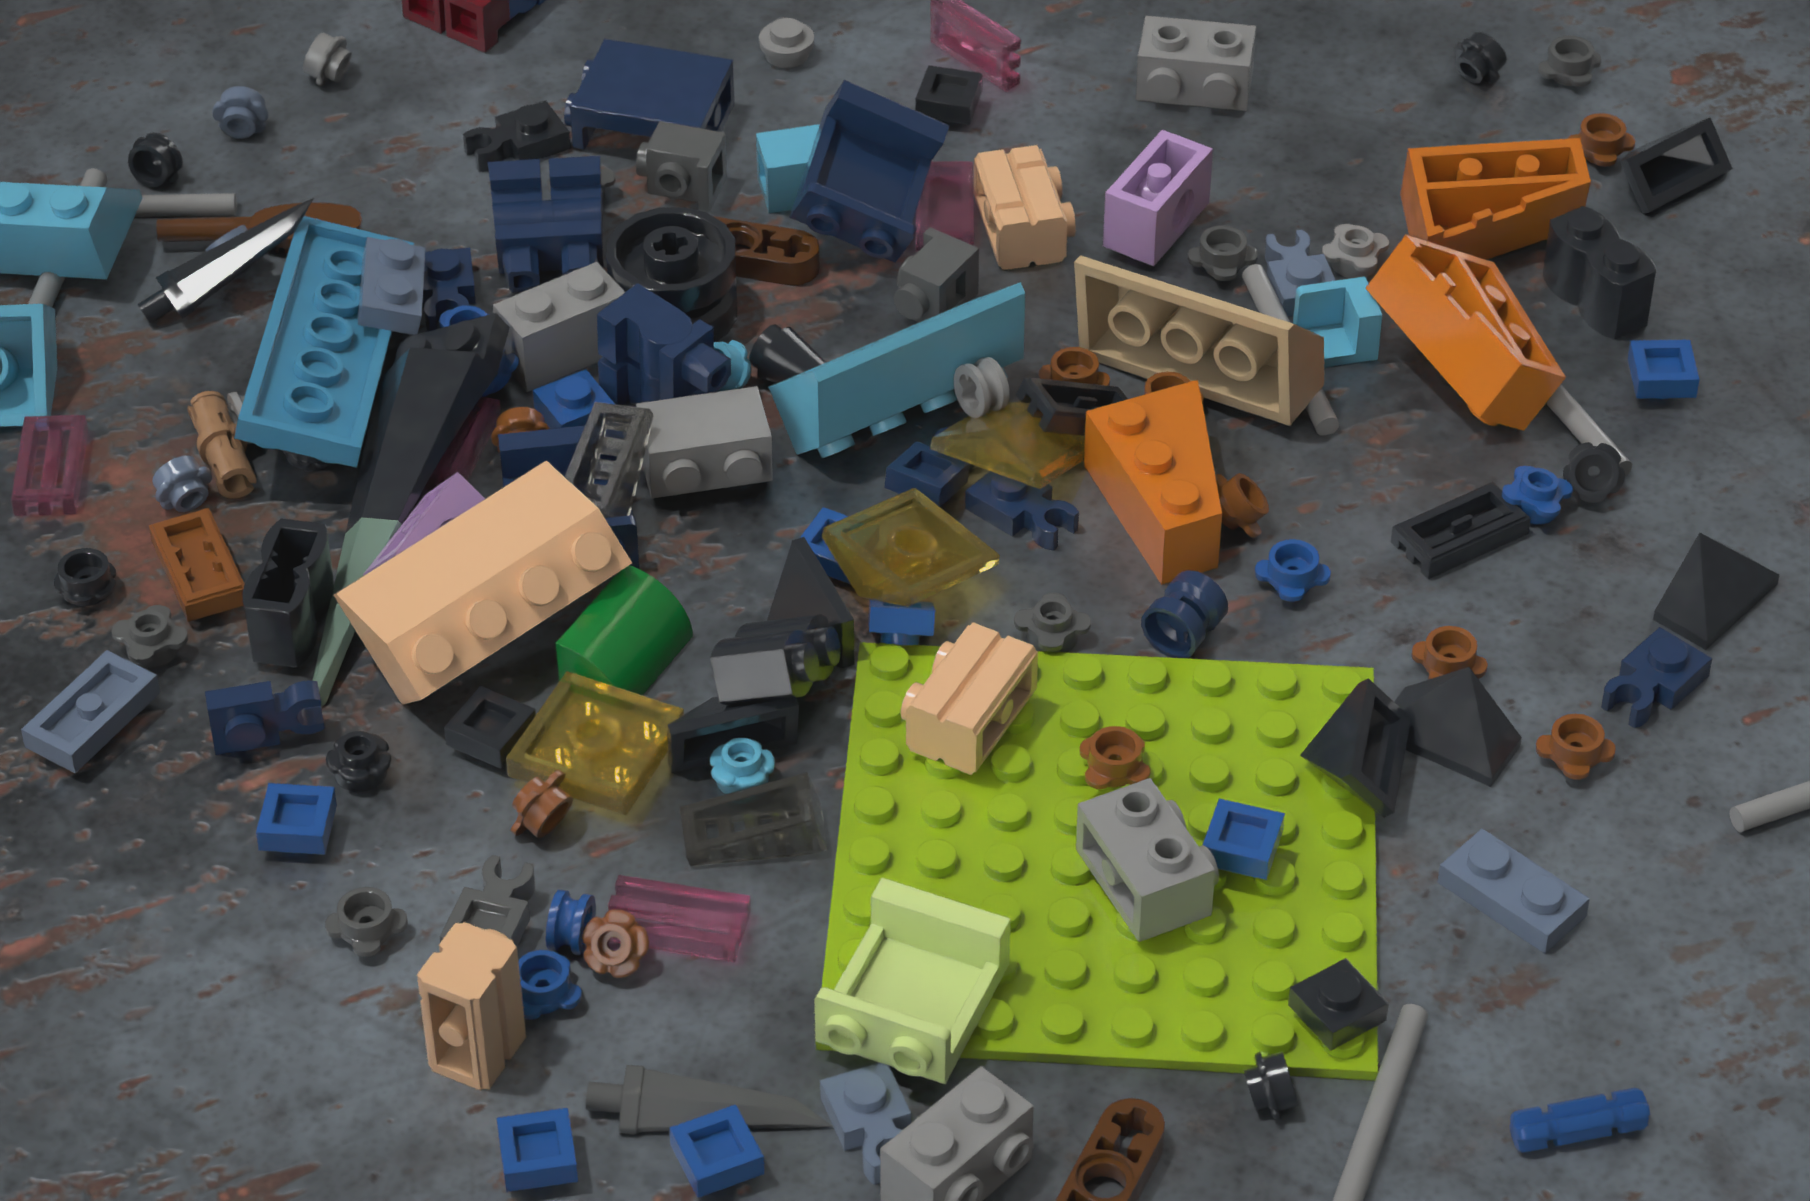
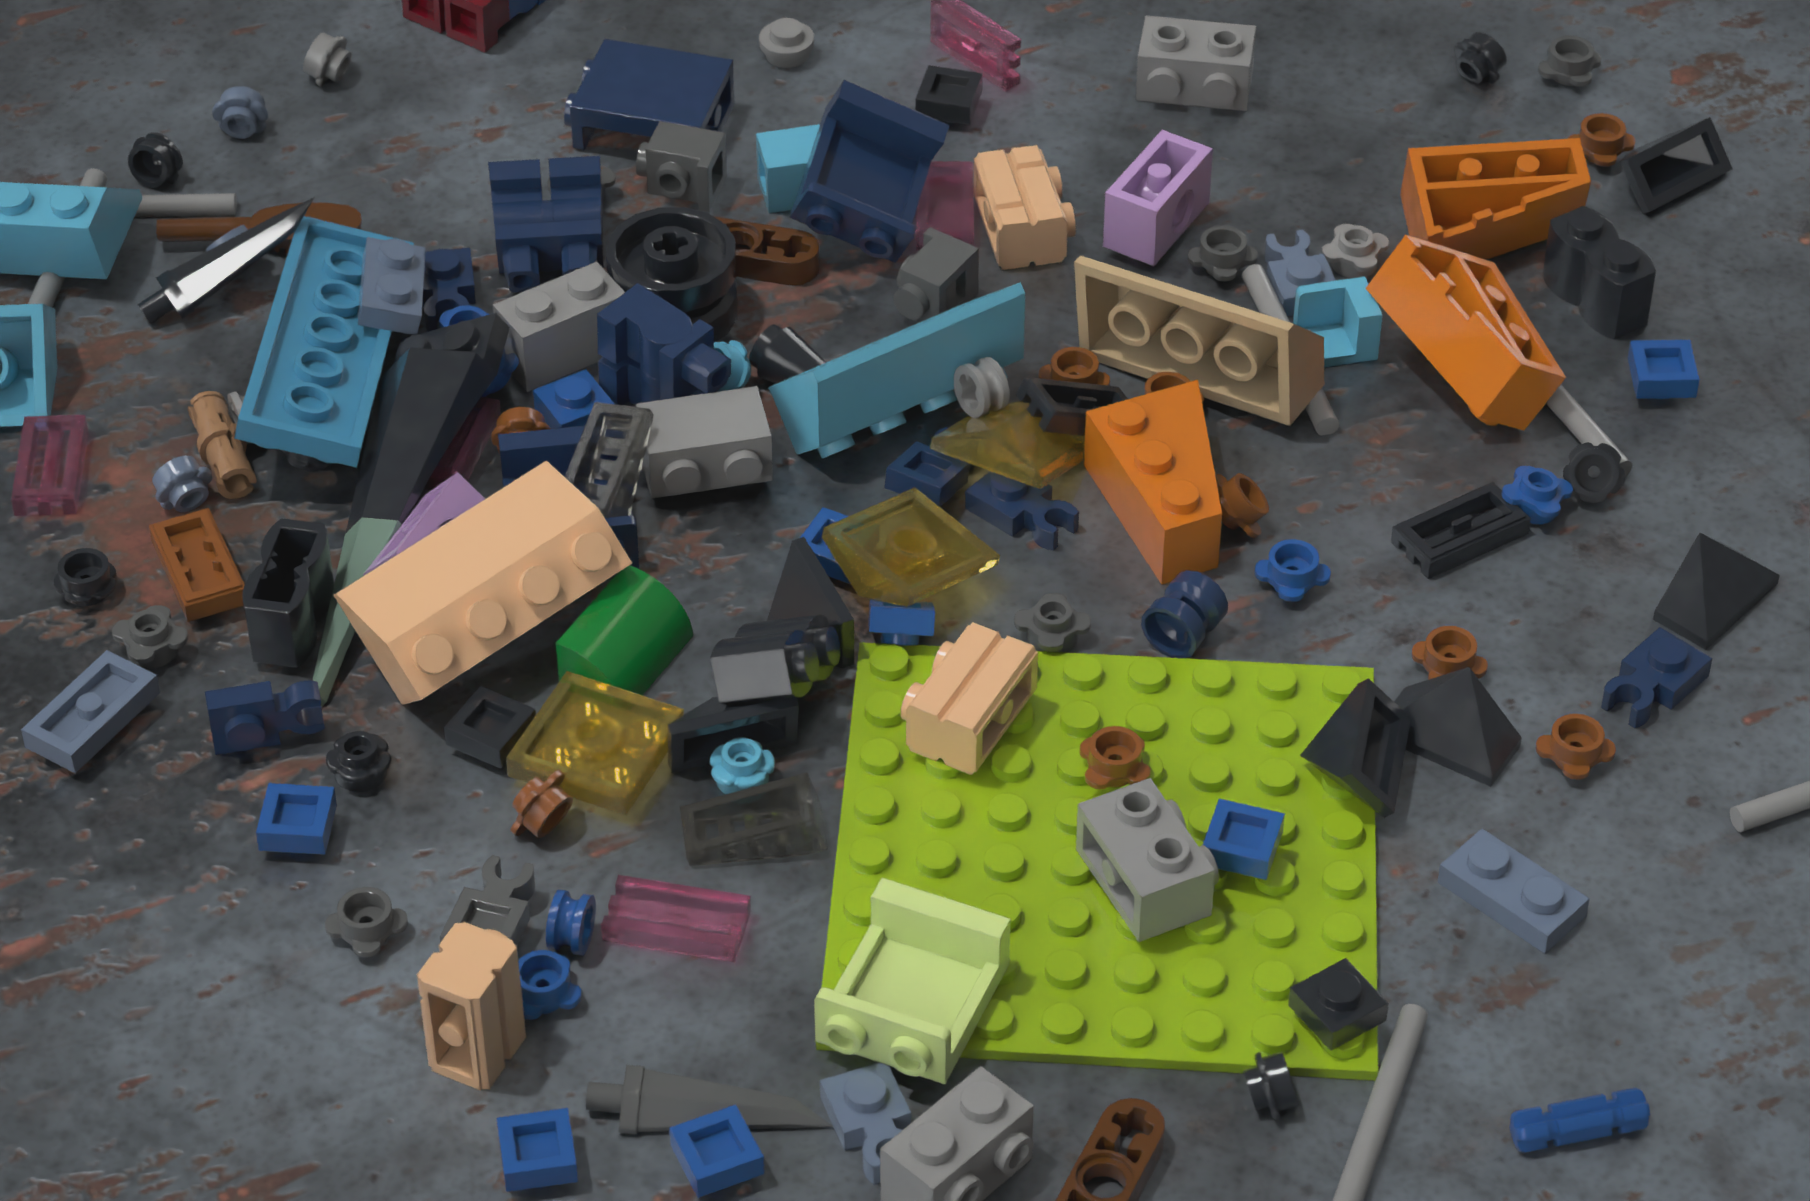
(521, 134): black plate -> none
(633, 943): dark orange plate -> none

